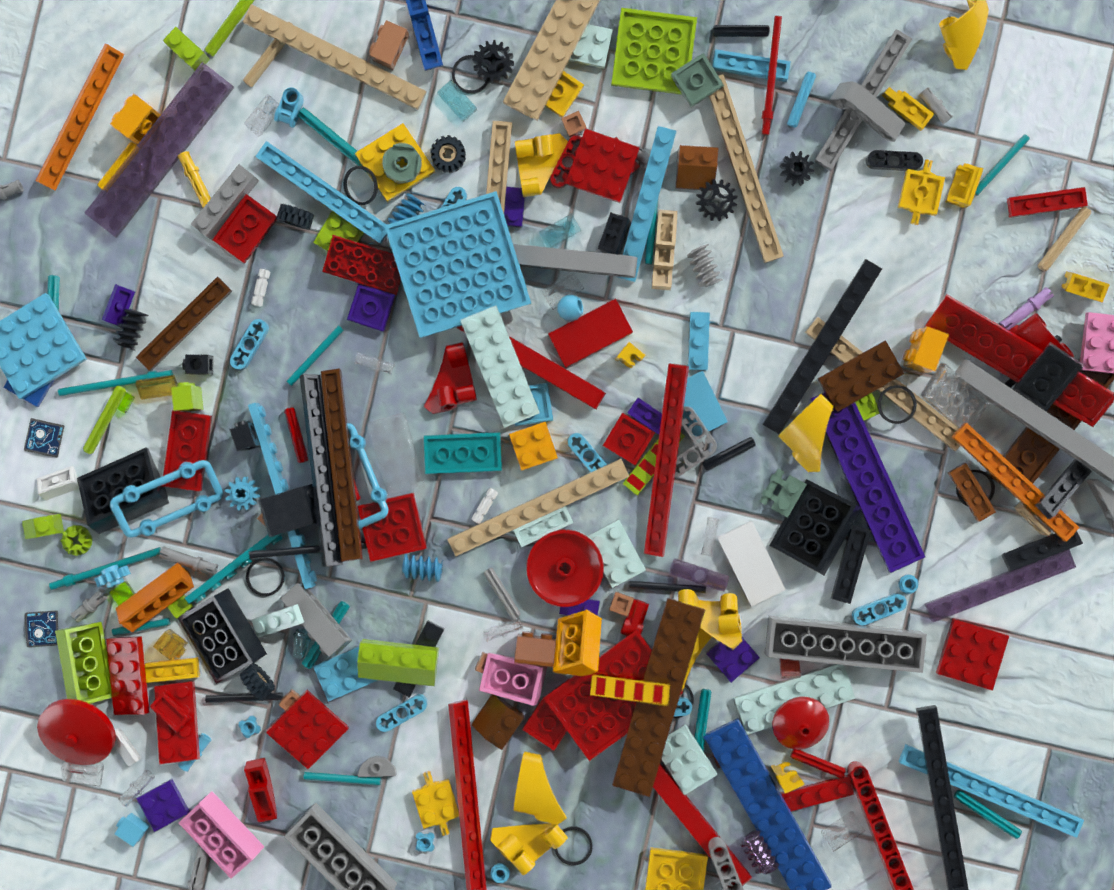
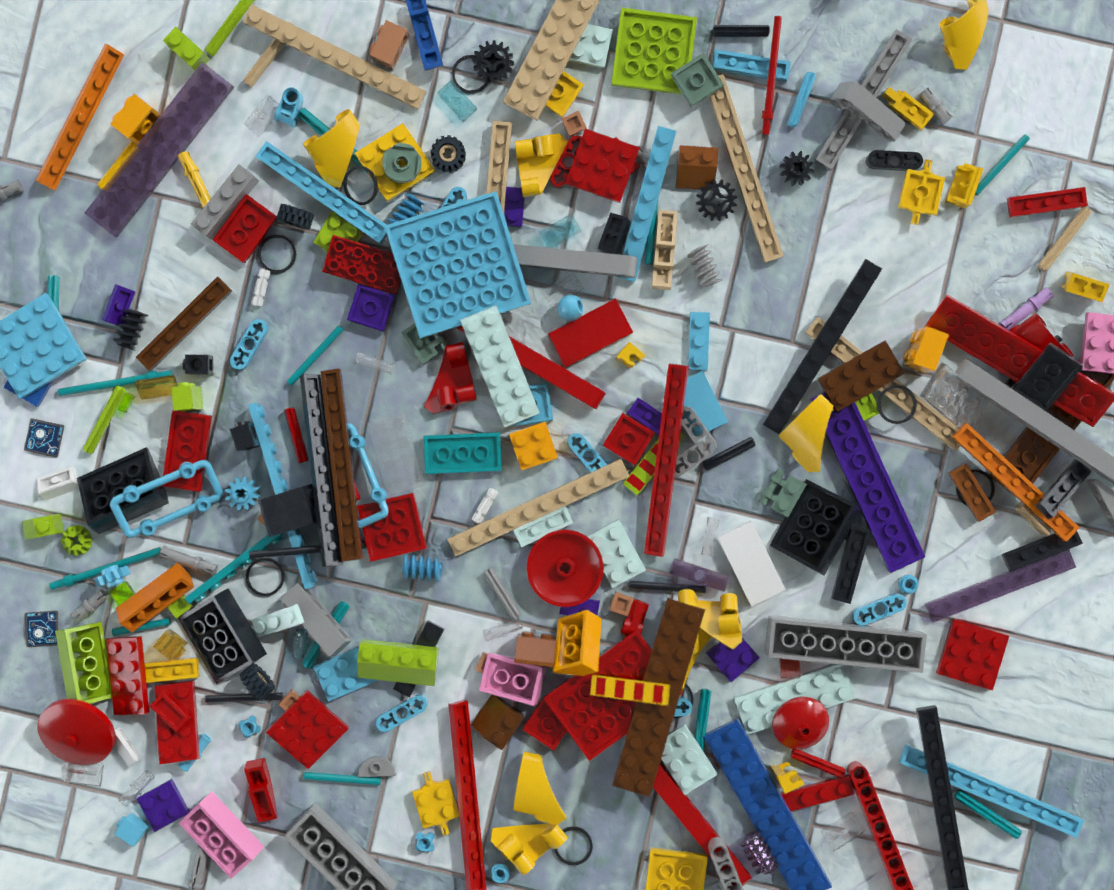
(277, 236): none -> black piece
(334, 148): none -> yellow panel
(423, 347): none -> sand green plate

